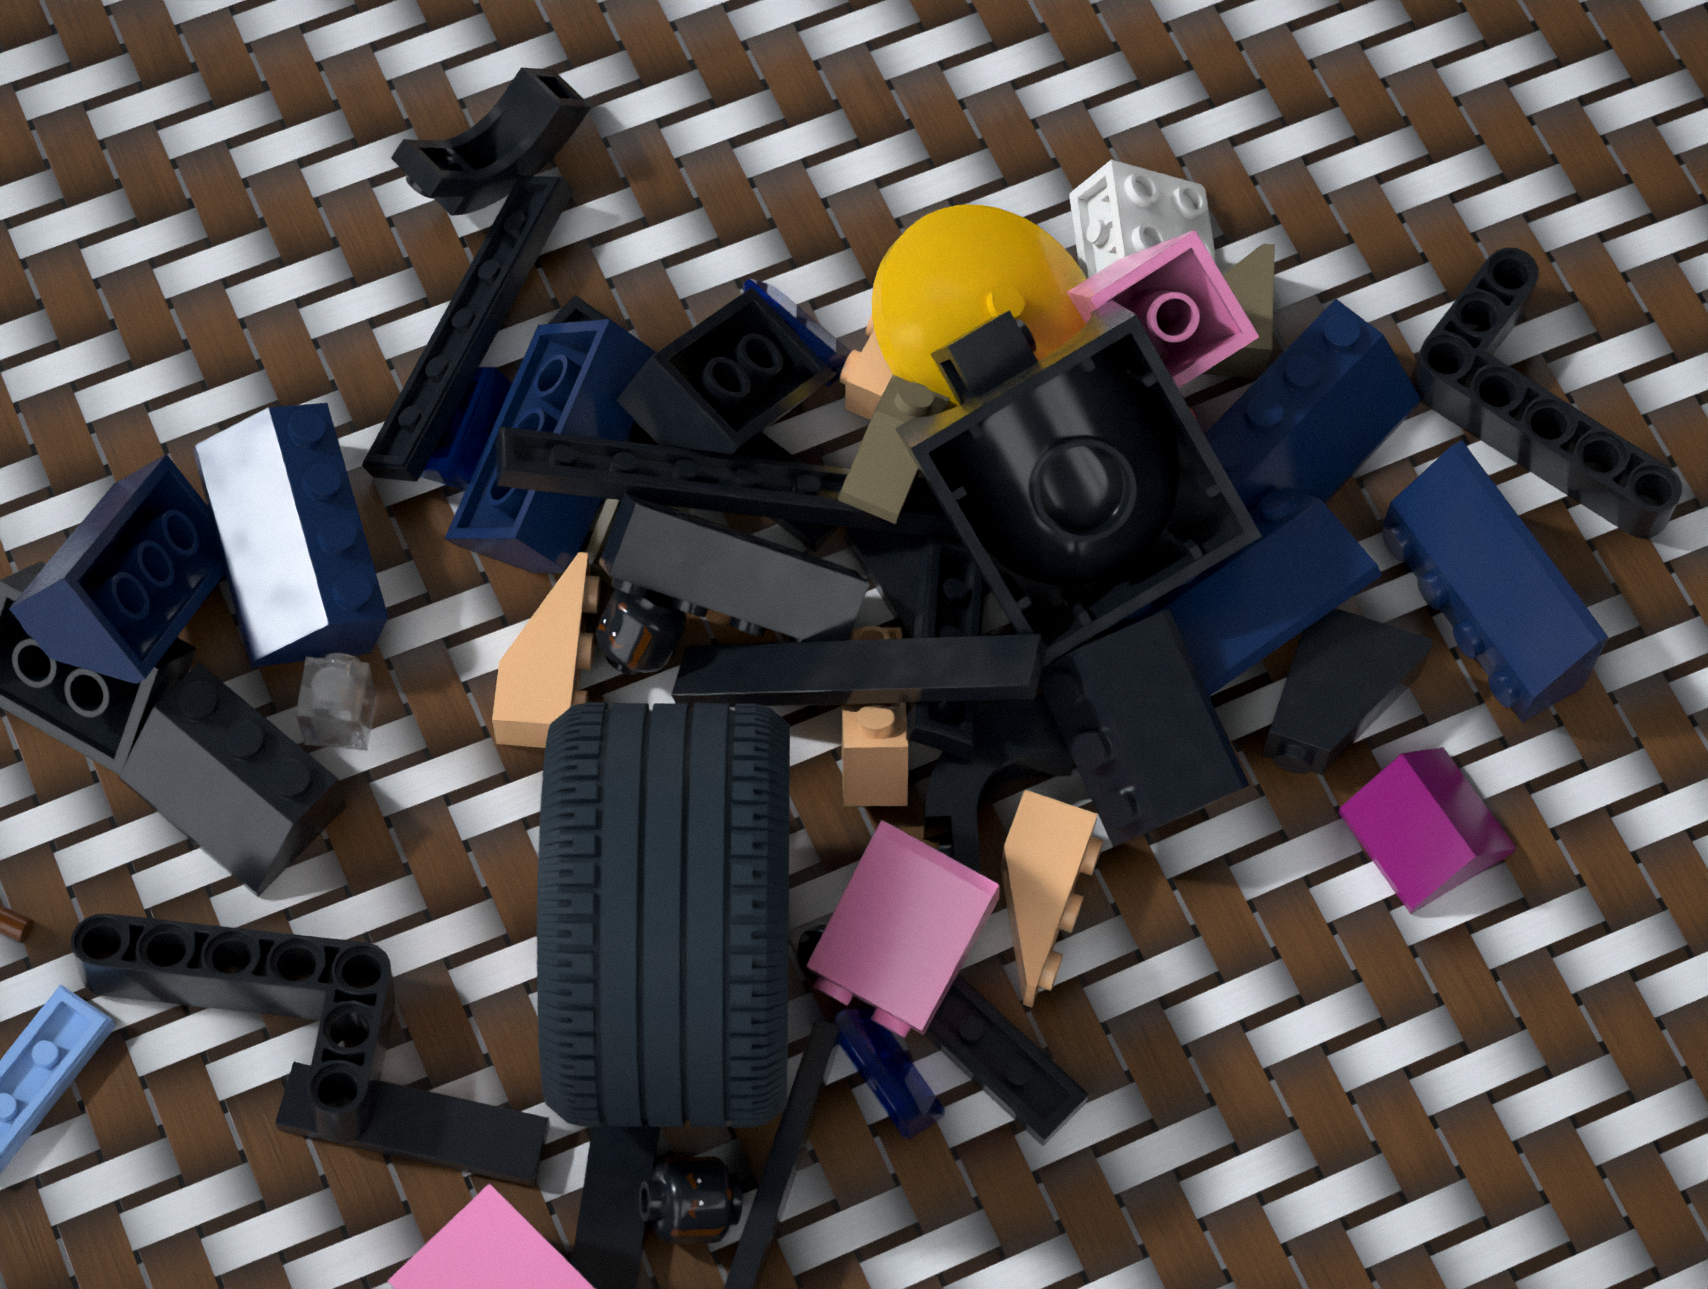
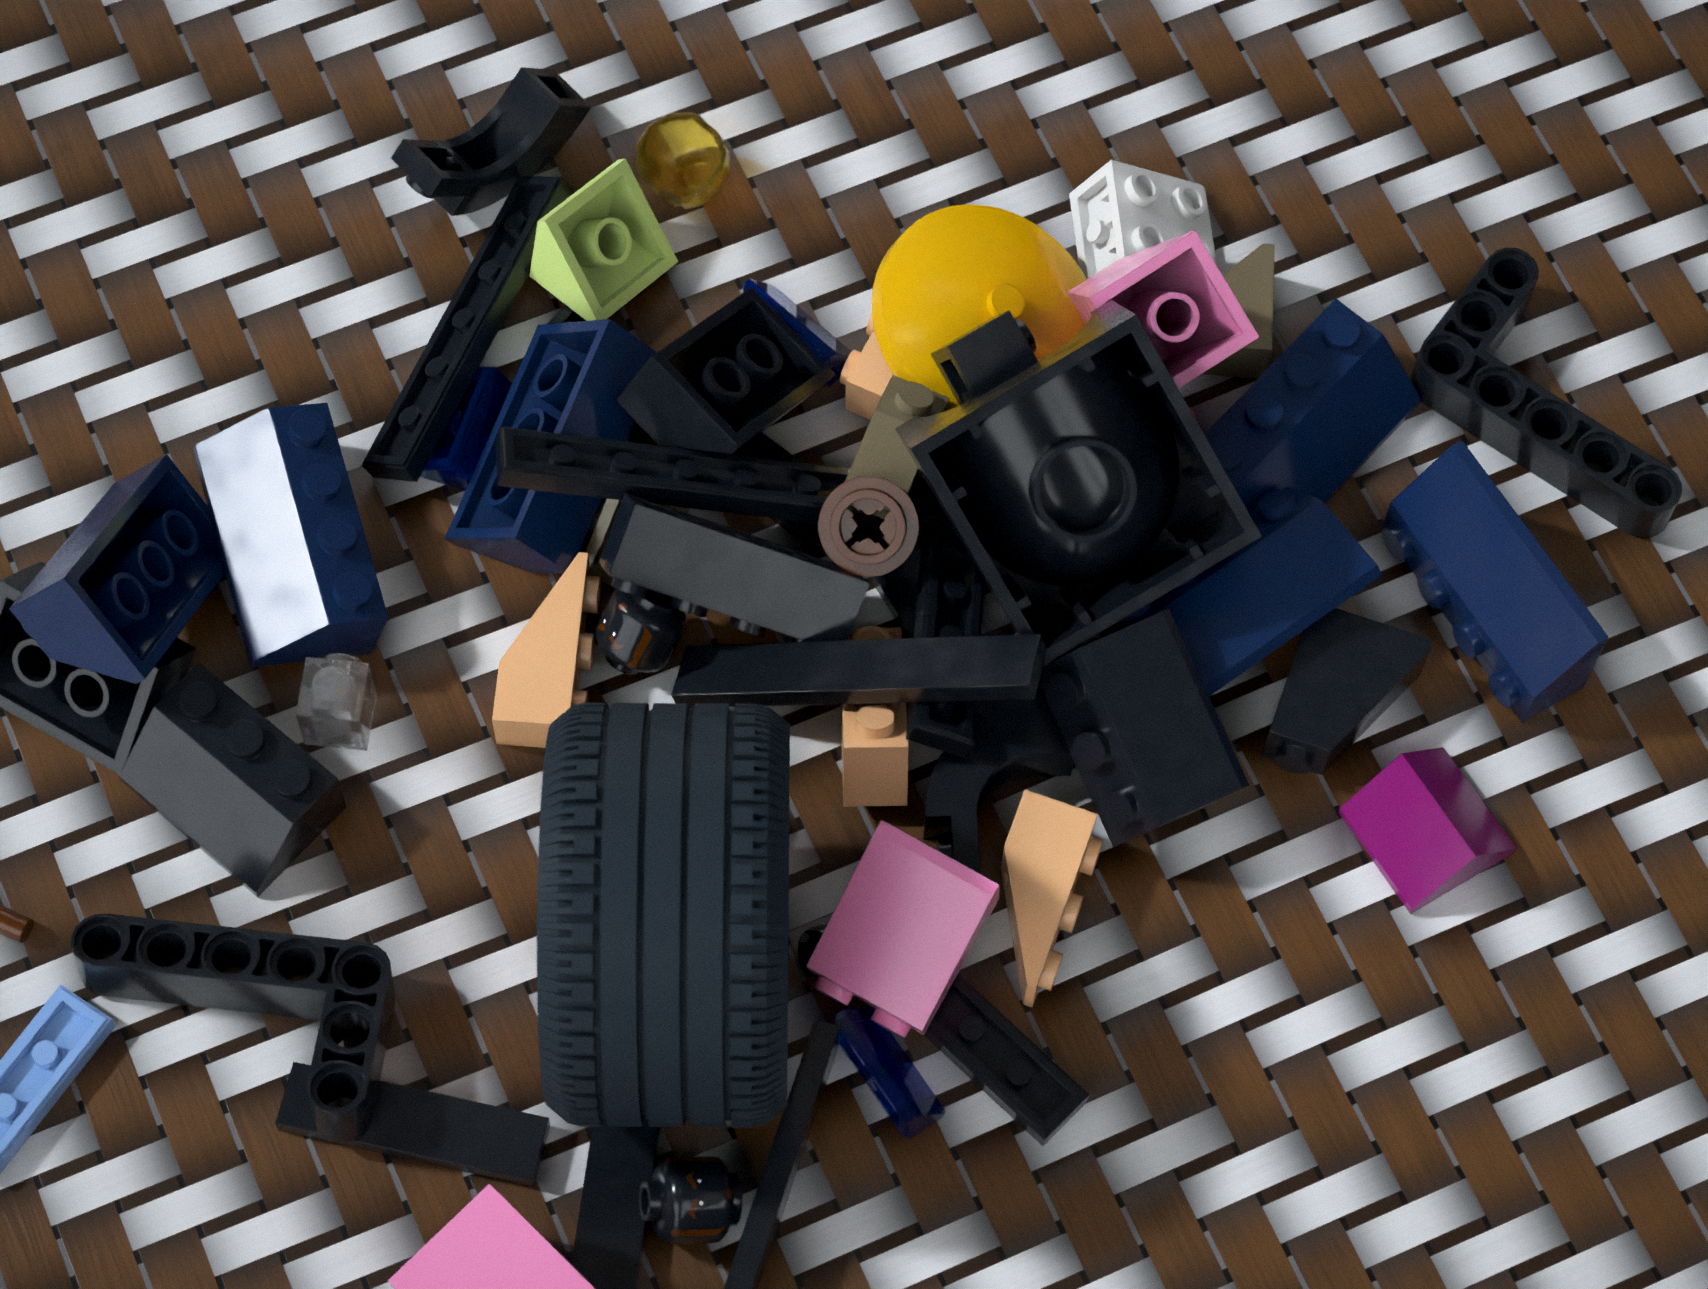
(601, 245): none -> yellowish green slope
(683, 160): none -> clear yellow hair
(838, 525): none -> reddish brown gear

